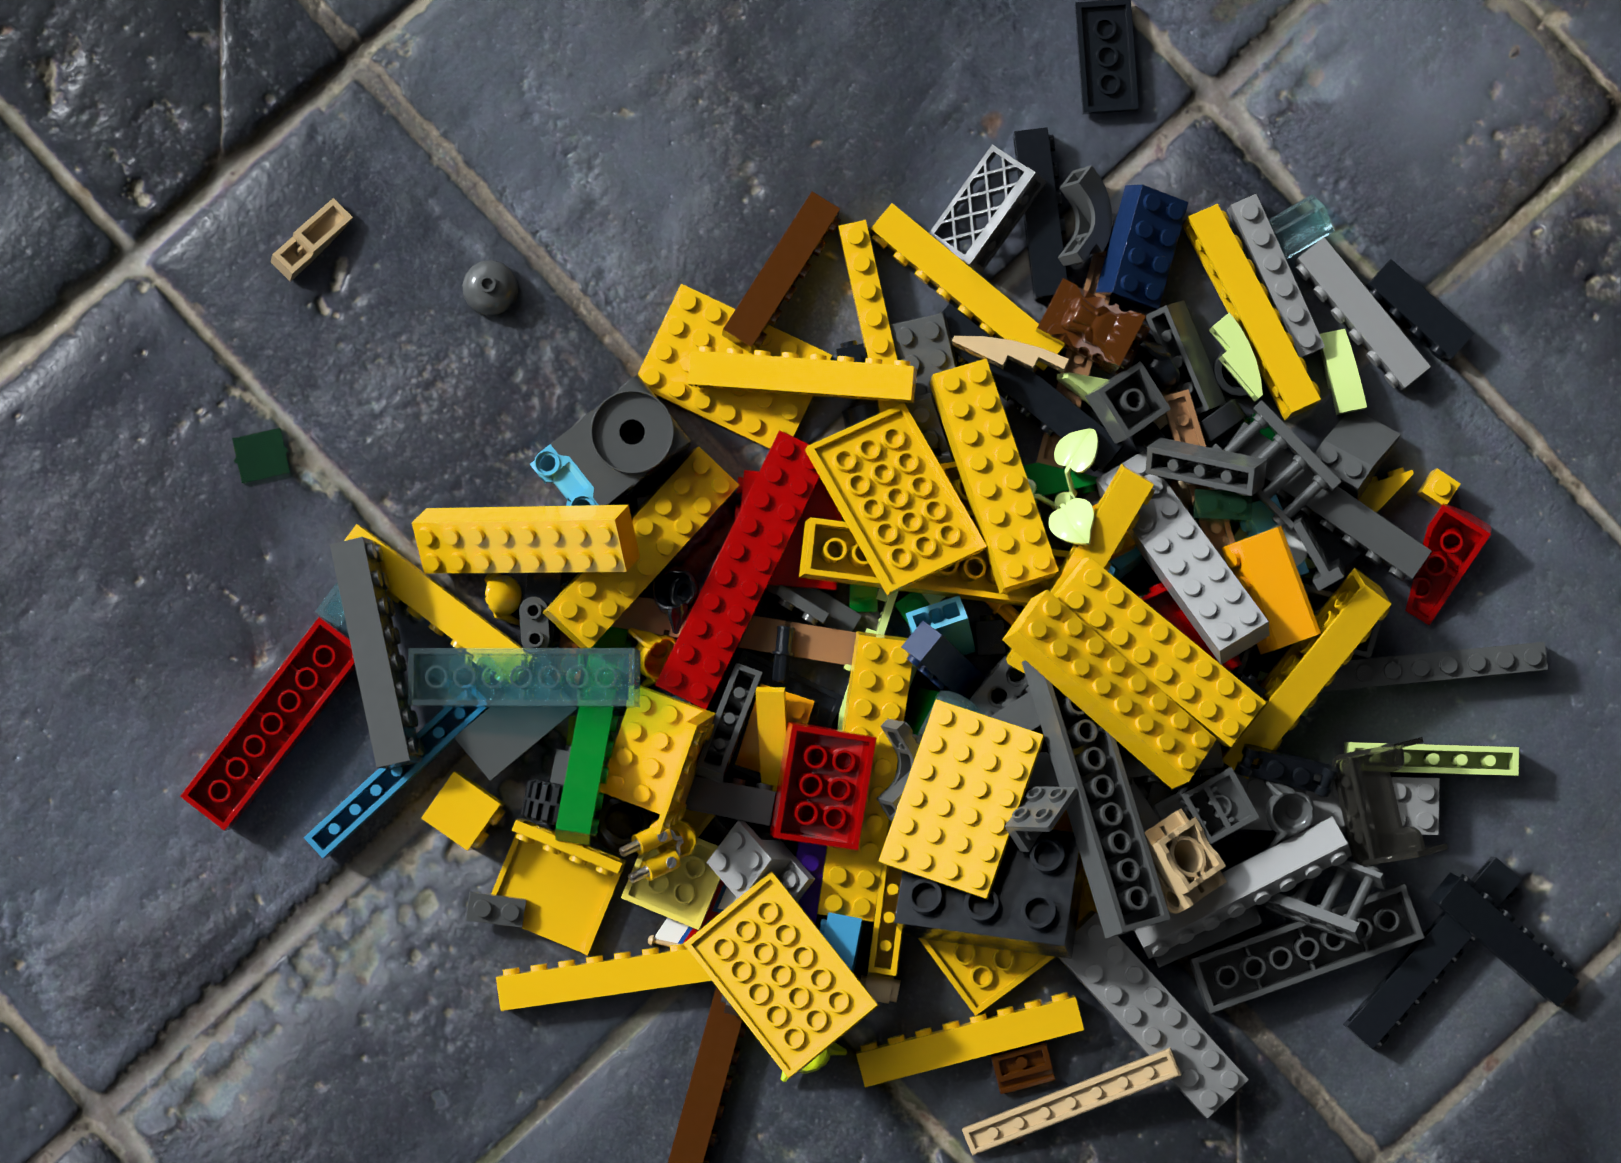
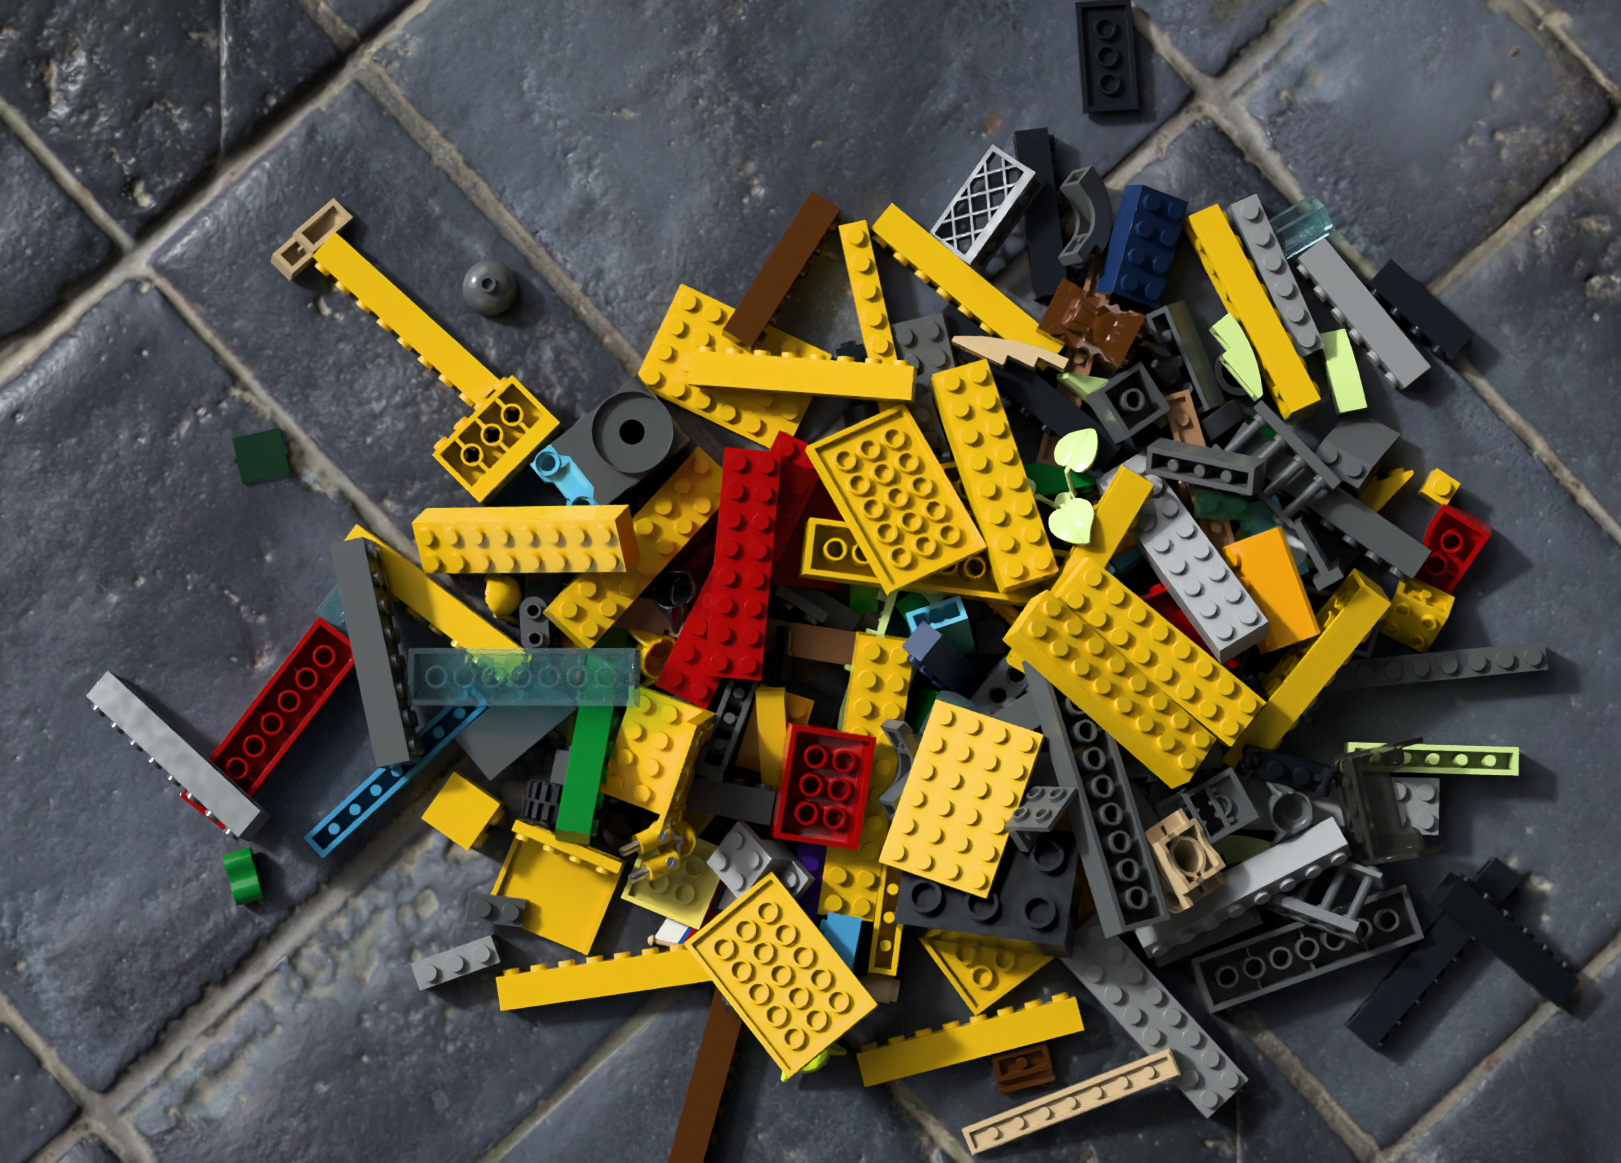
(178, 756): none -> brick
(244, 876): none -> green axle
(406, 319): none -> yellow brick
(456, 962): none -> light grey brick
(510, 454): none -> yellow brick
(743, 564): none -> red brick
(1239, 848): none -> slope
(1416, 614): none -> yellow bracket

